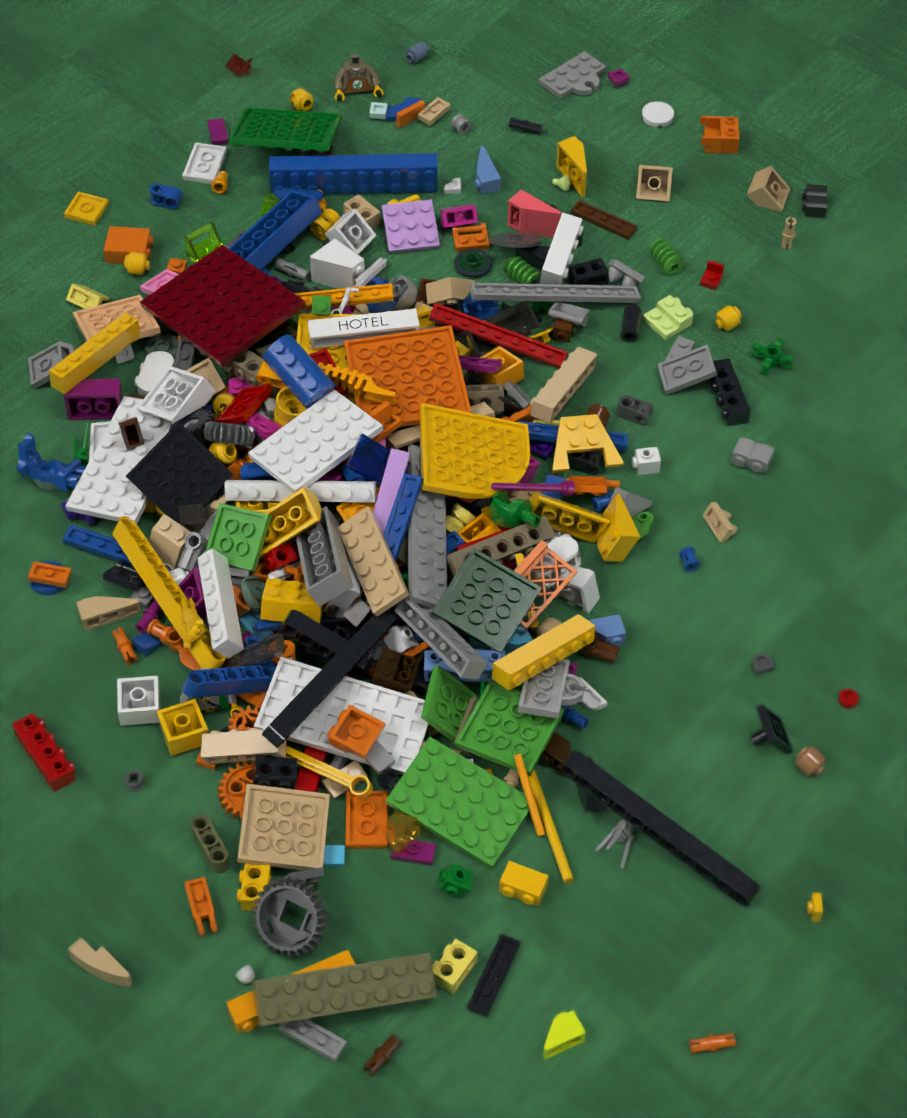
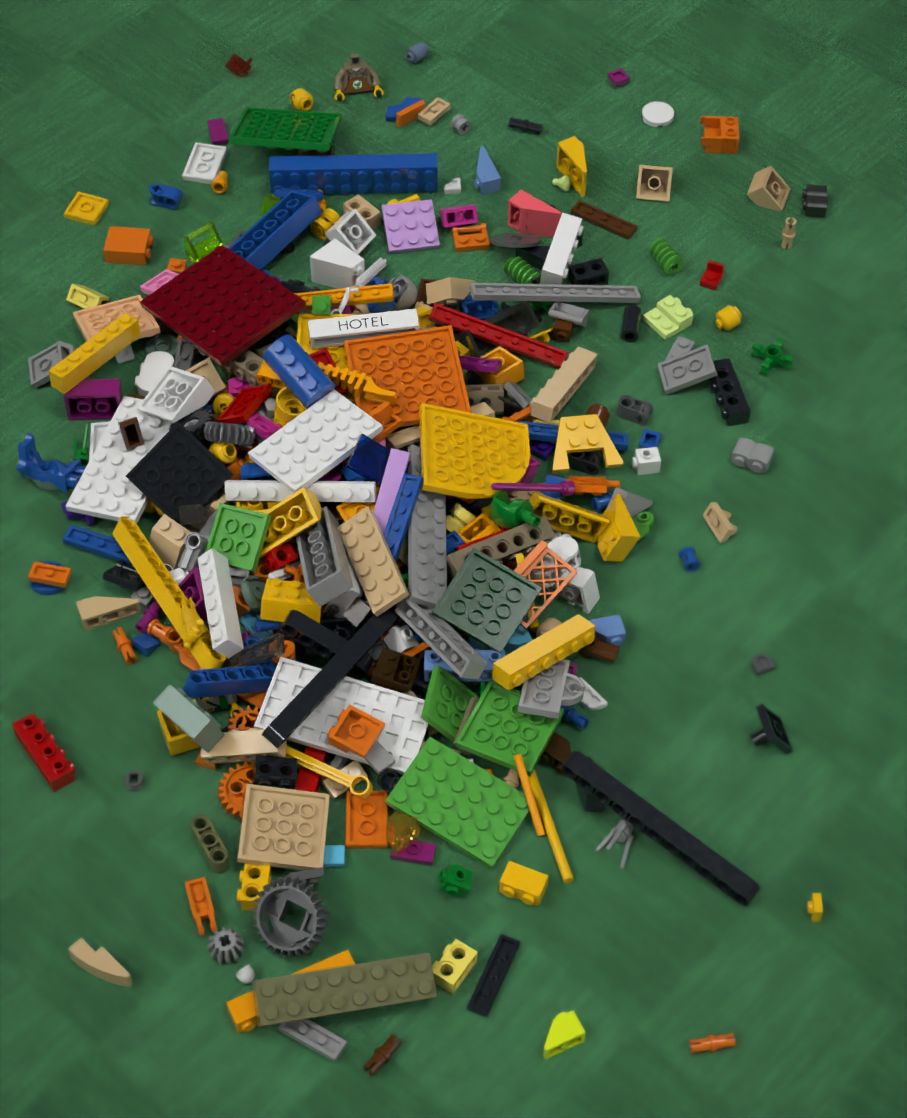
(136, 263): yellow head -> none
(138, 700): white brick -> none
(189, 717): none -> sand green brick
(233, 945): none -> light grey gear
(284, 266): light grey pin -> none
(378, 110): light aqua plate -> none
(464, 267): wheel -> none
(574, 76): light grey plate -> none
(619, 269): light grey tile -> none
(650, 439): none -> blue slope
(810, 761): medium nougat head -> none
(848, 698): red tile -> none

